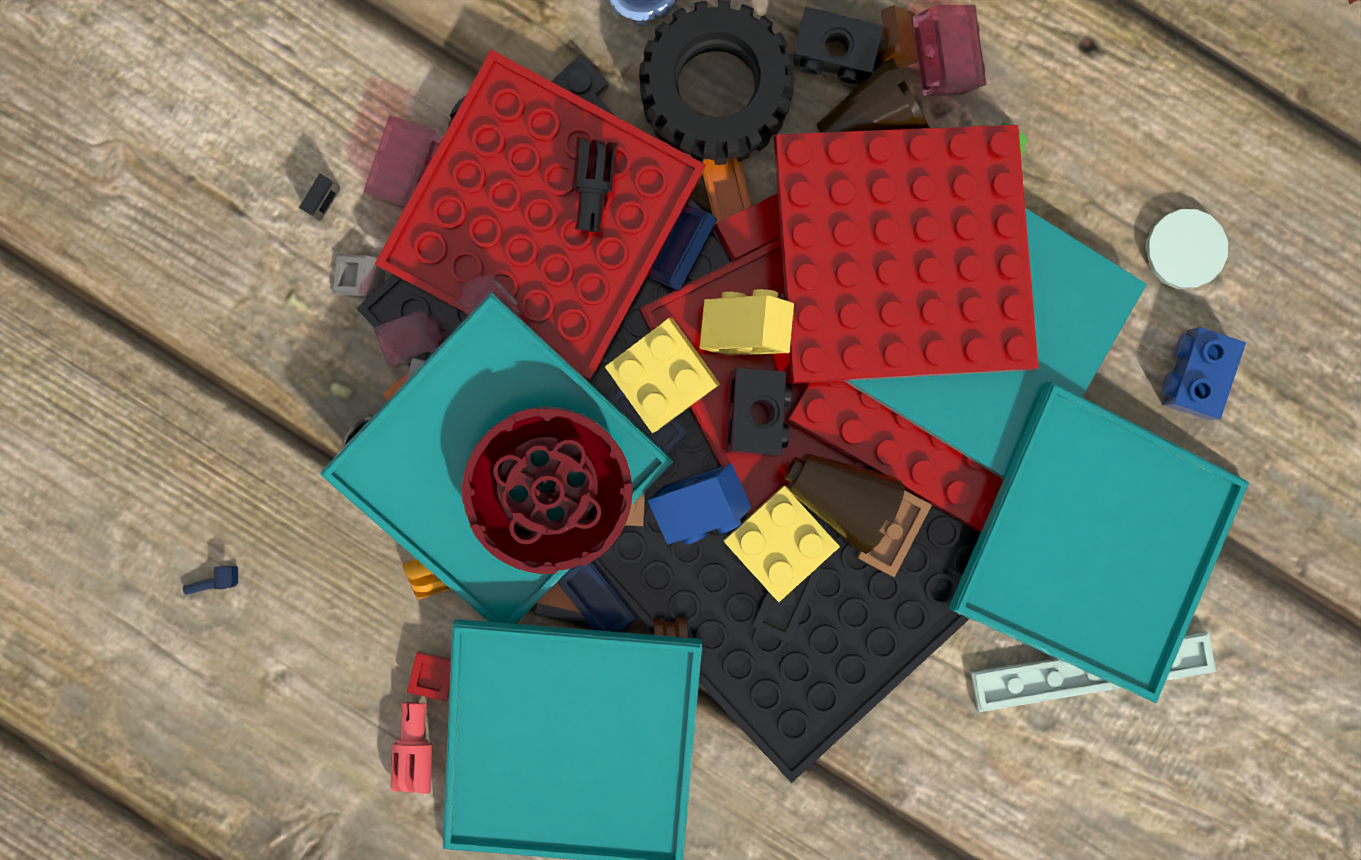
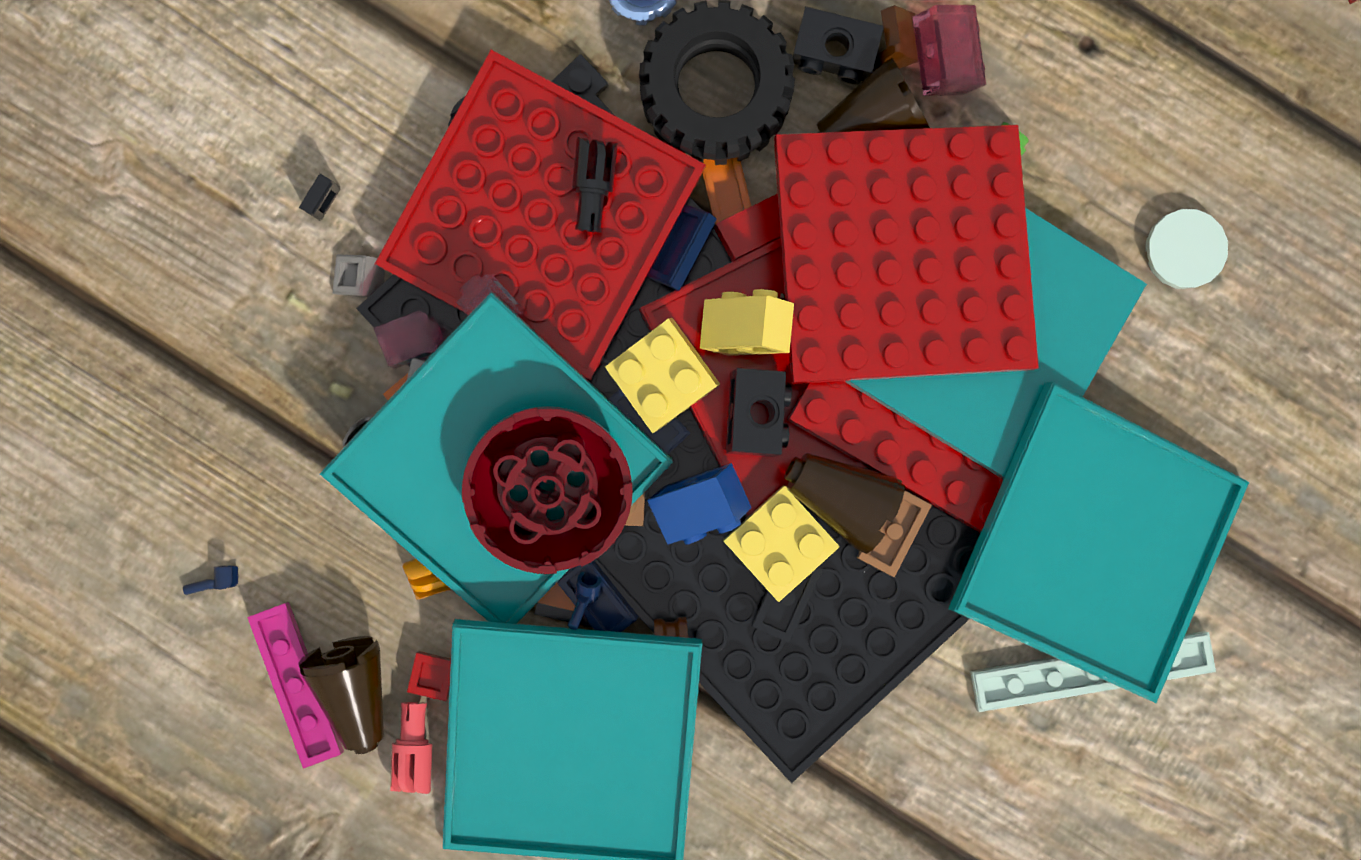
(281, 650): none -> dark pink plate
(349, 690): none -> dark brown cone
(400, 161): clear pink brick -> none
(585, 594): none -> dark blue hand
(1202, 373): blue brick -> none

